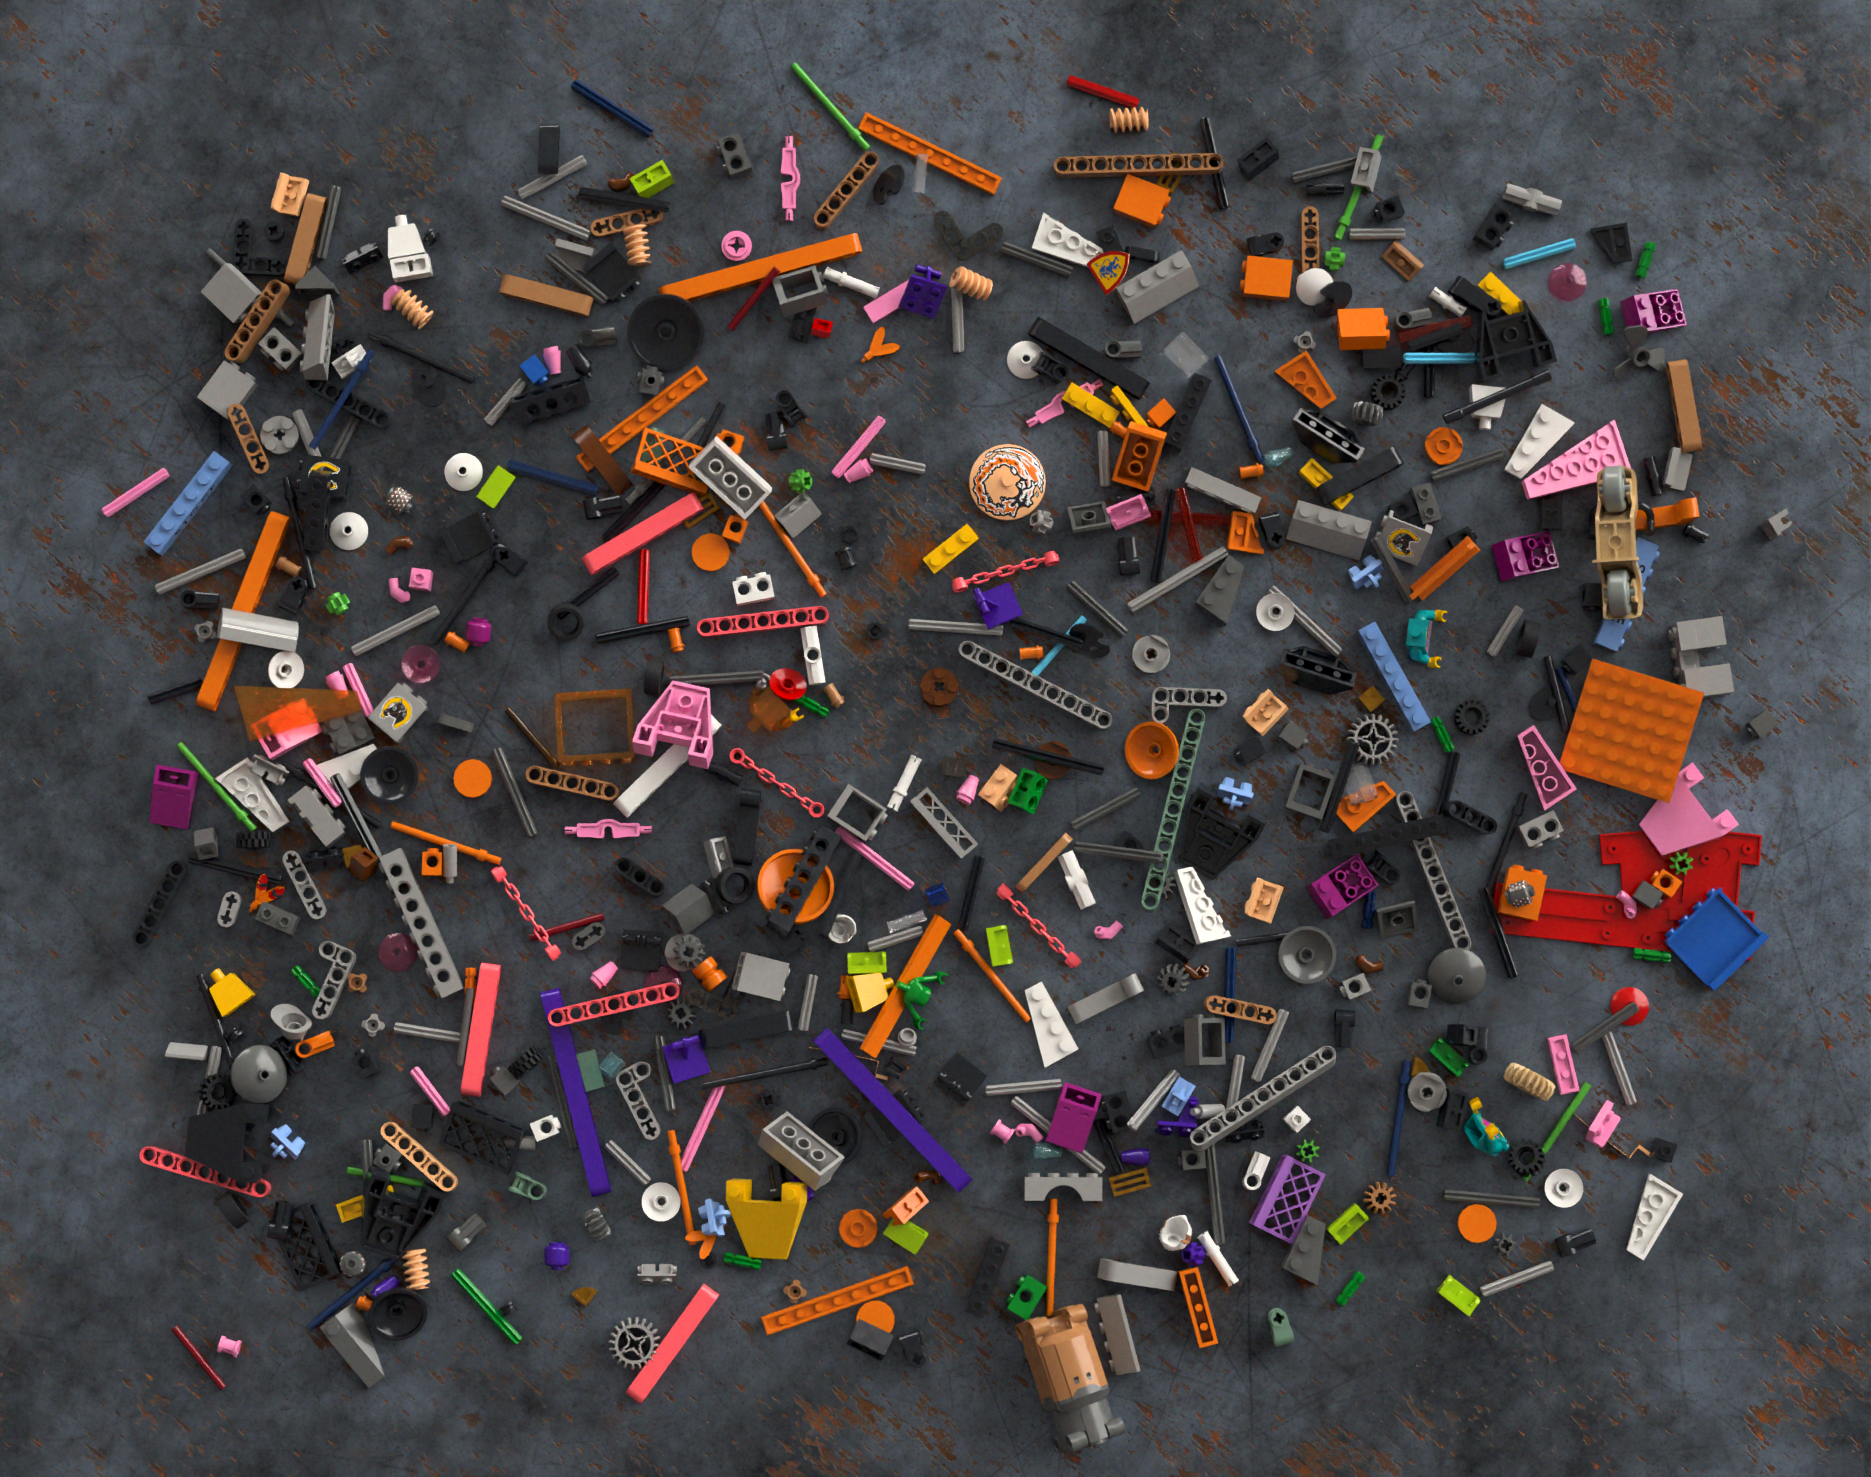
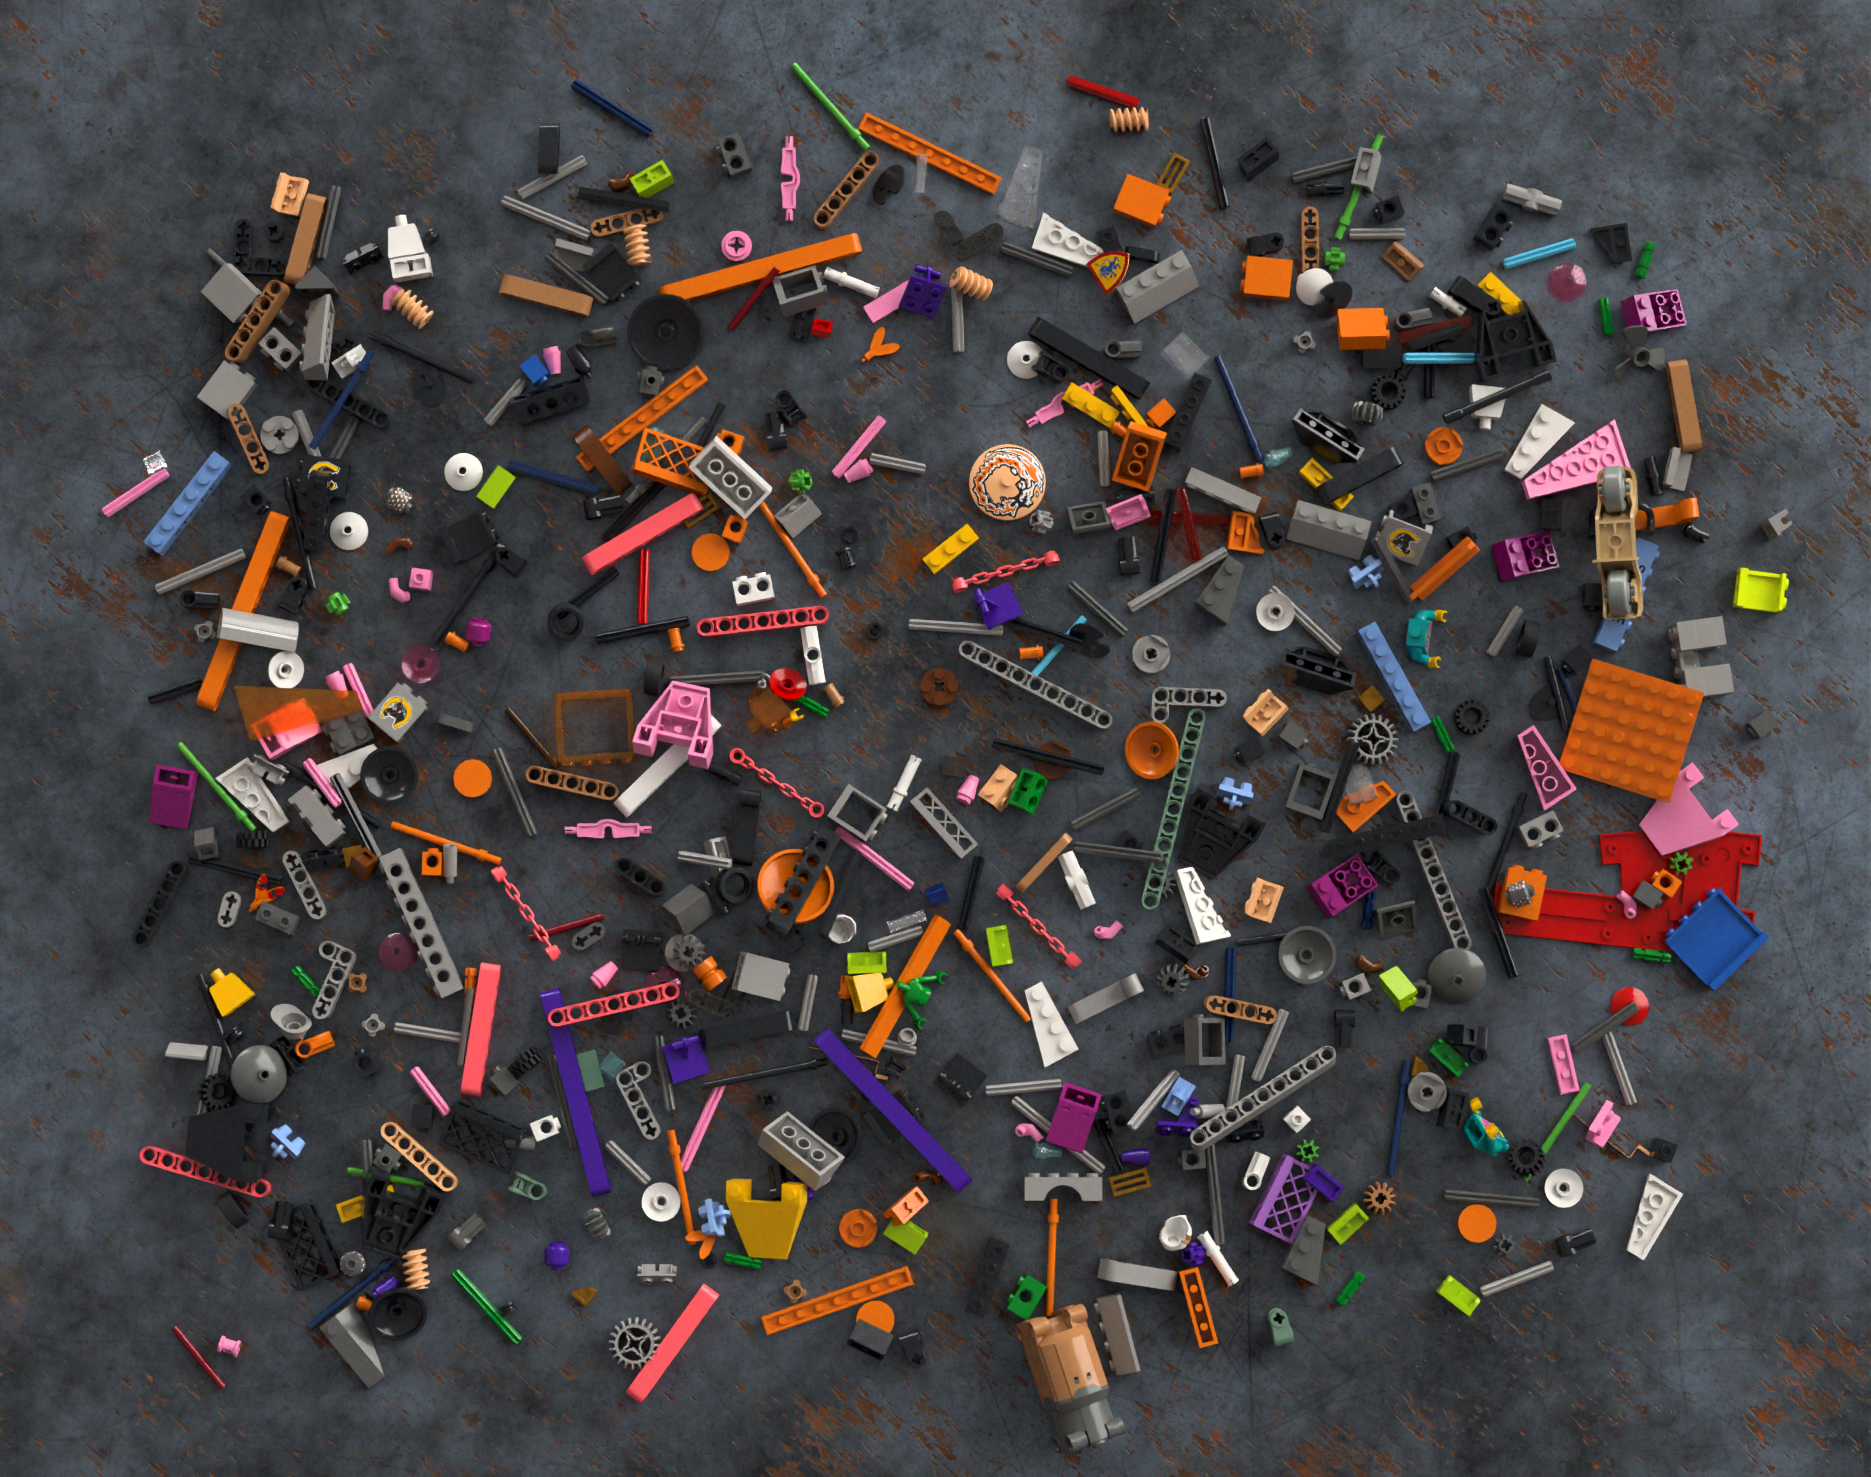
(155, 462): none -> clear tile
(395, 630): light grey axle -> none
(706, 860): none -> light grey axle
(1002, 1131): bright pink bush -> none
(1020, 197): none -> clear wedge
(1130, 160): medium nougat beam -> none
(1307, 379): orange wing -> none
(1323, 1182): none -> dark purple tile
(1398, 988): none -> lime hinge
(1529, 1081): tan gear -> none
(1760, 591): none -> neon yellow panel

